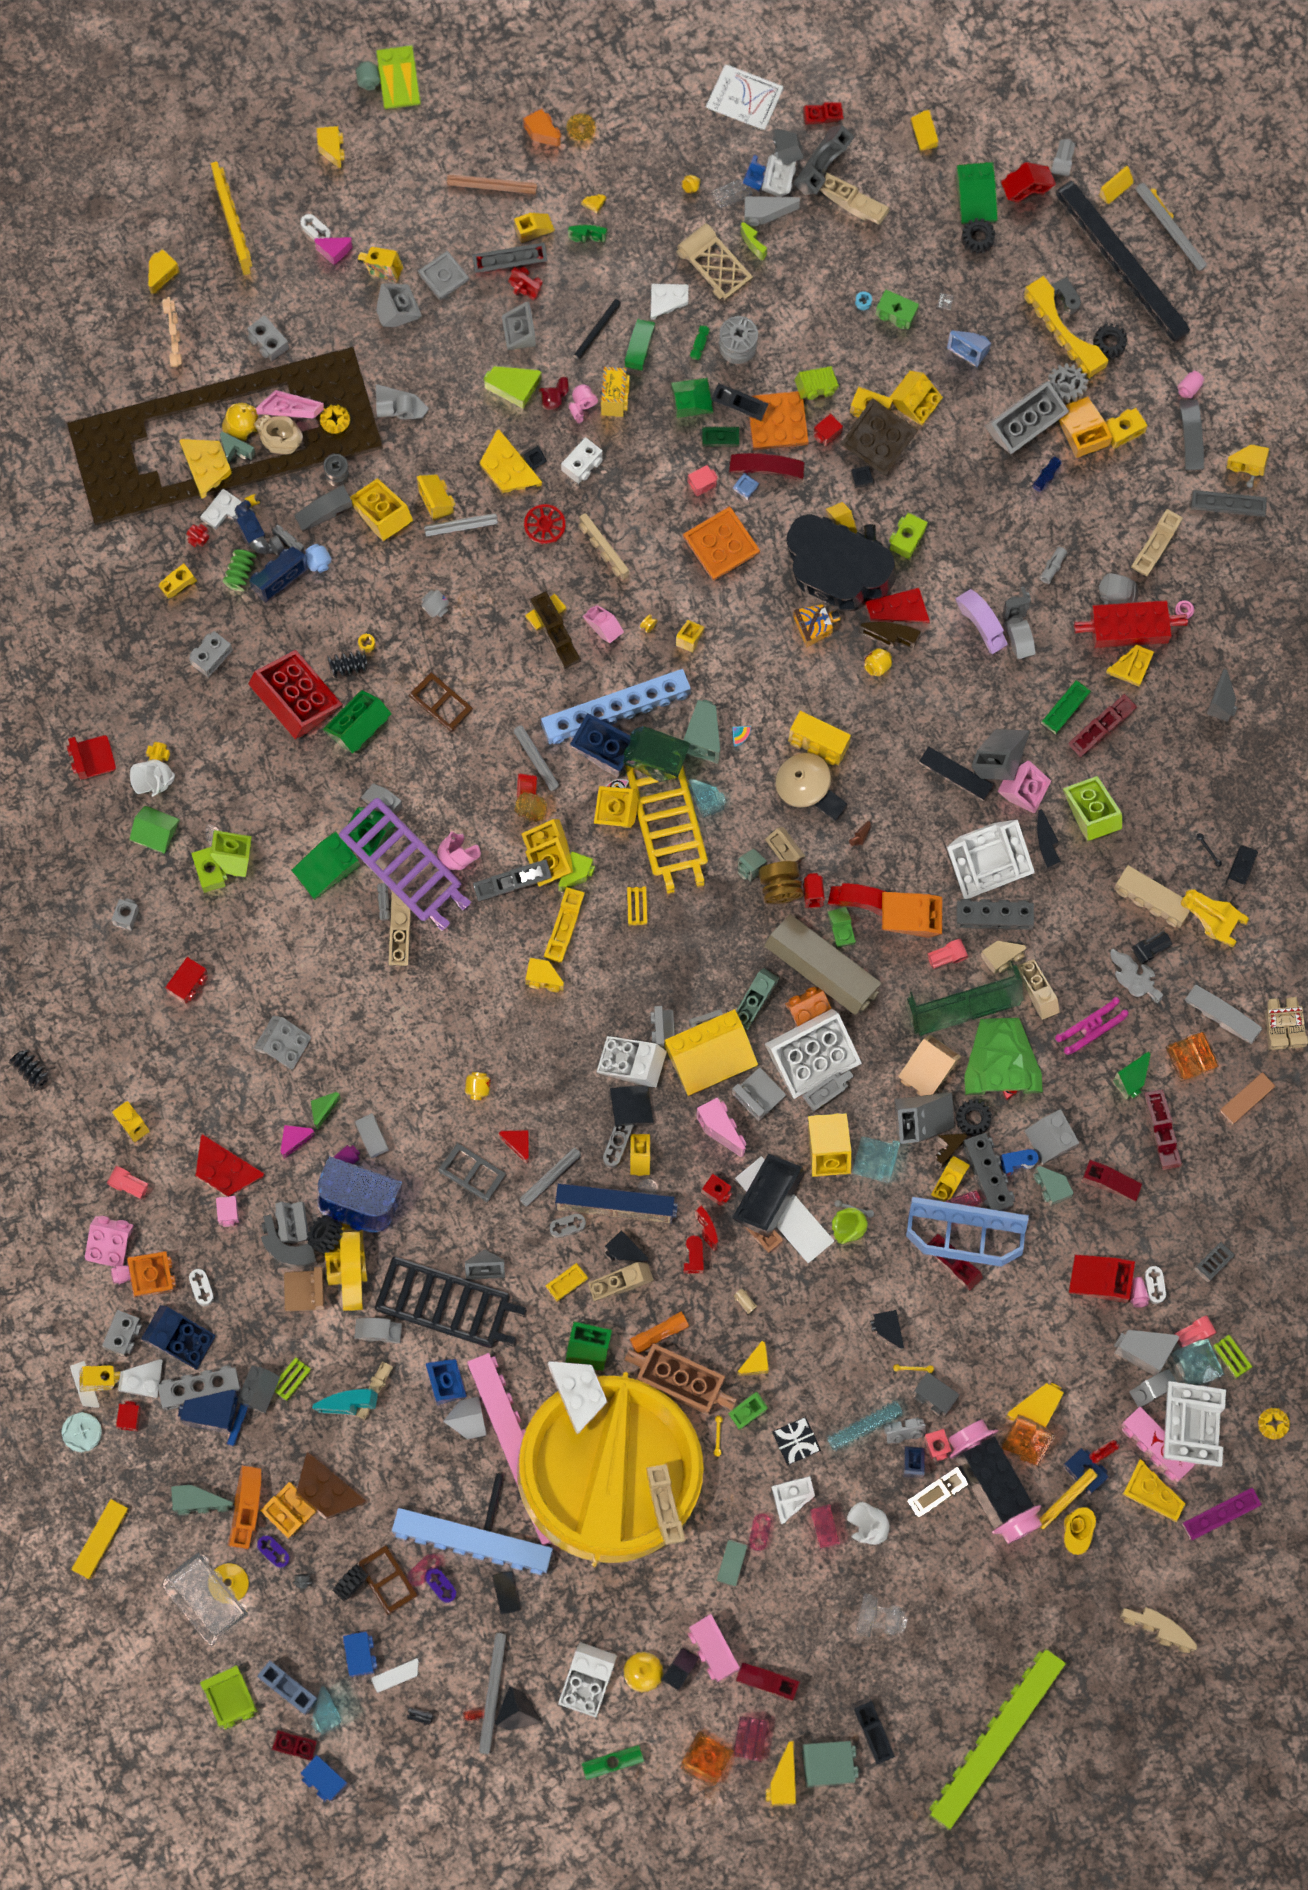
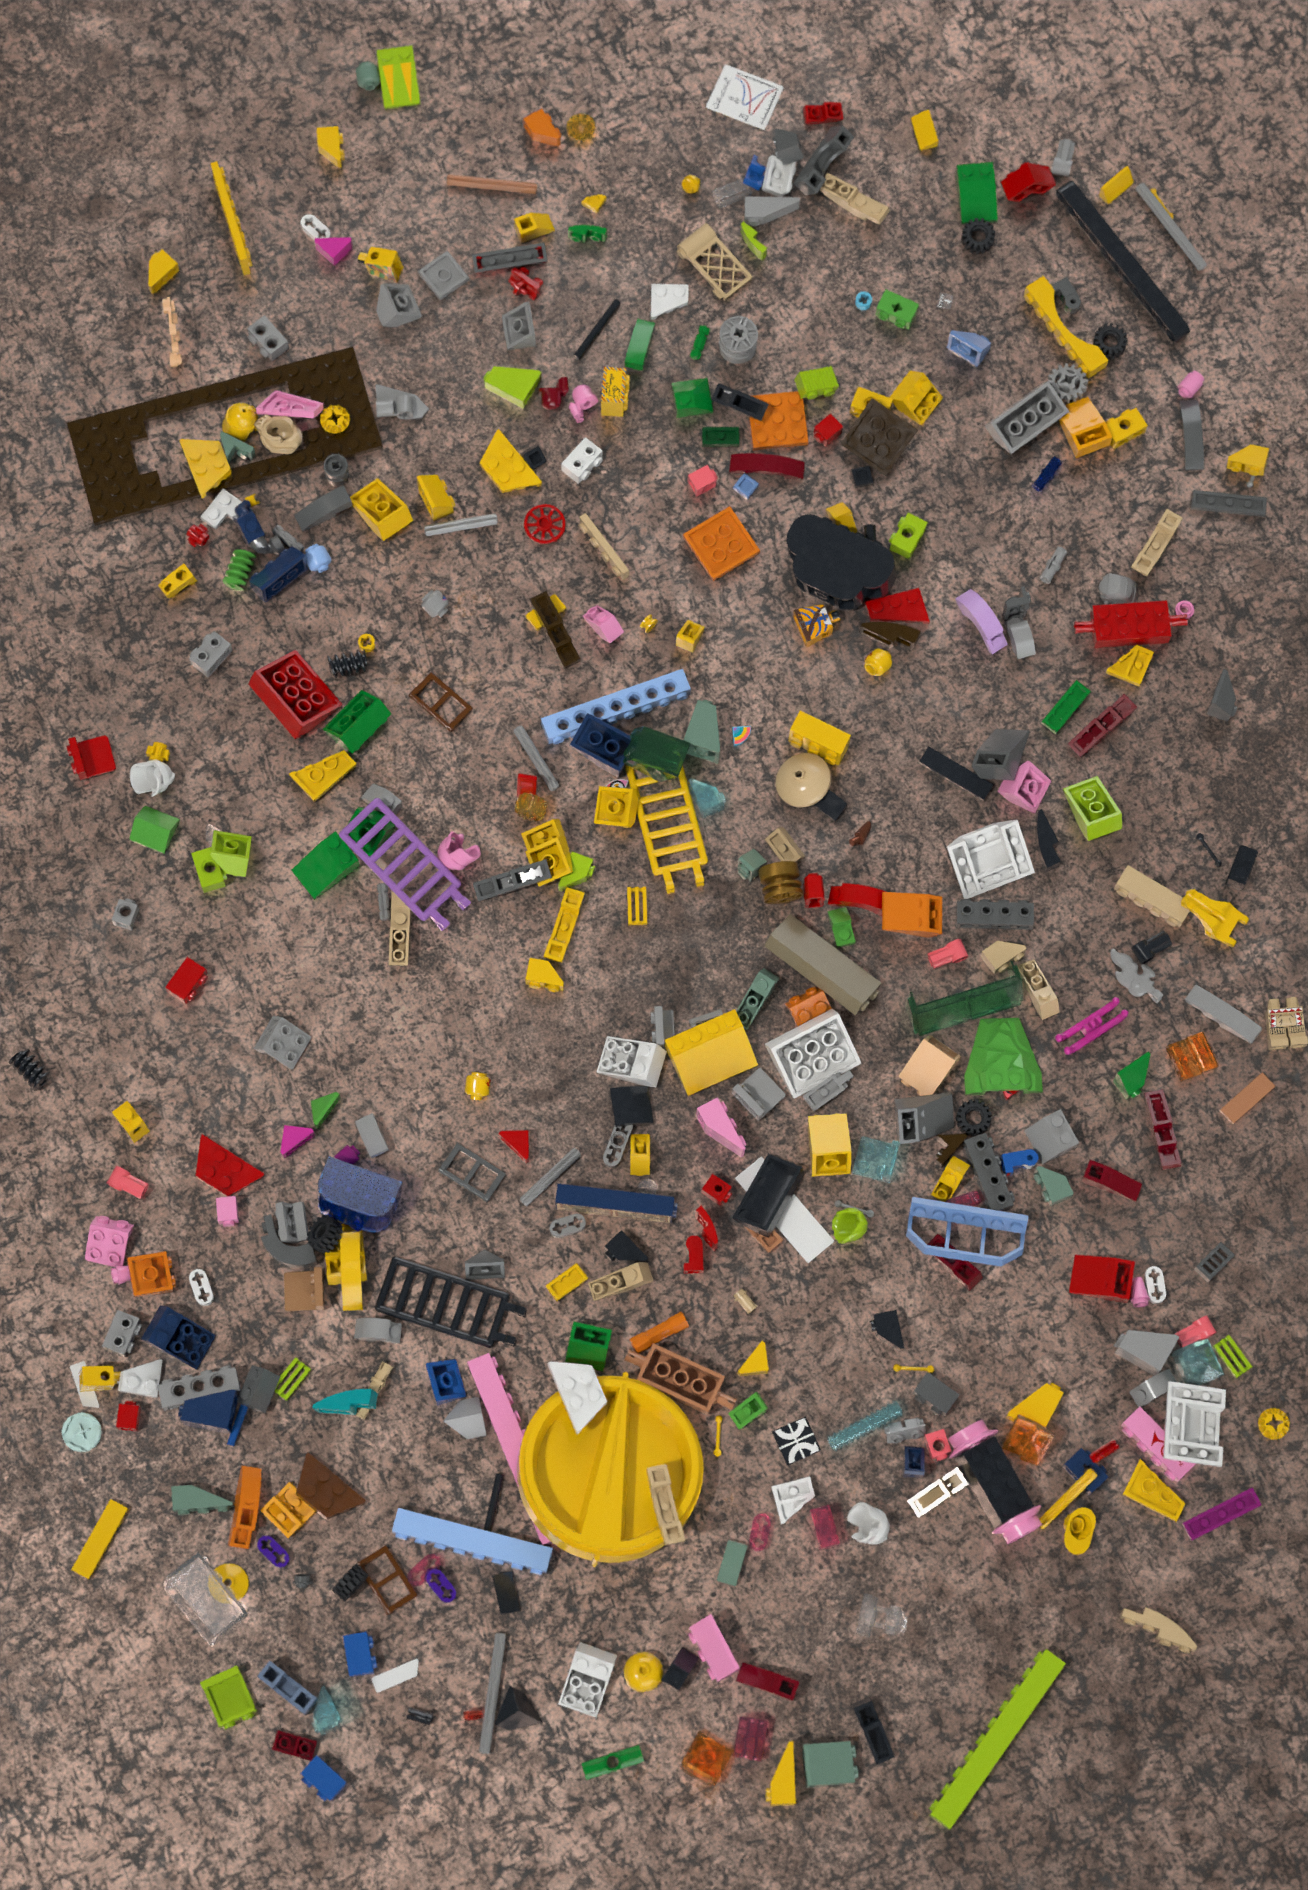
(322, 776): none -> yellow wing

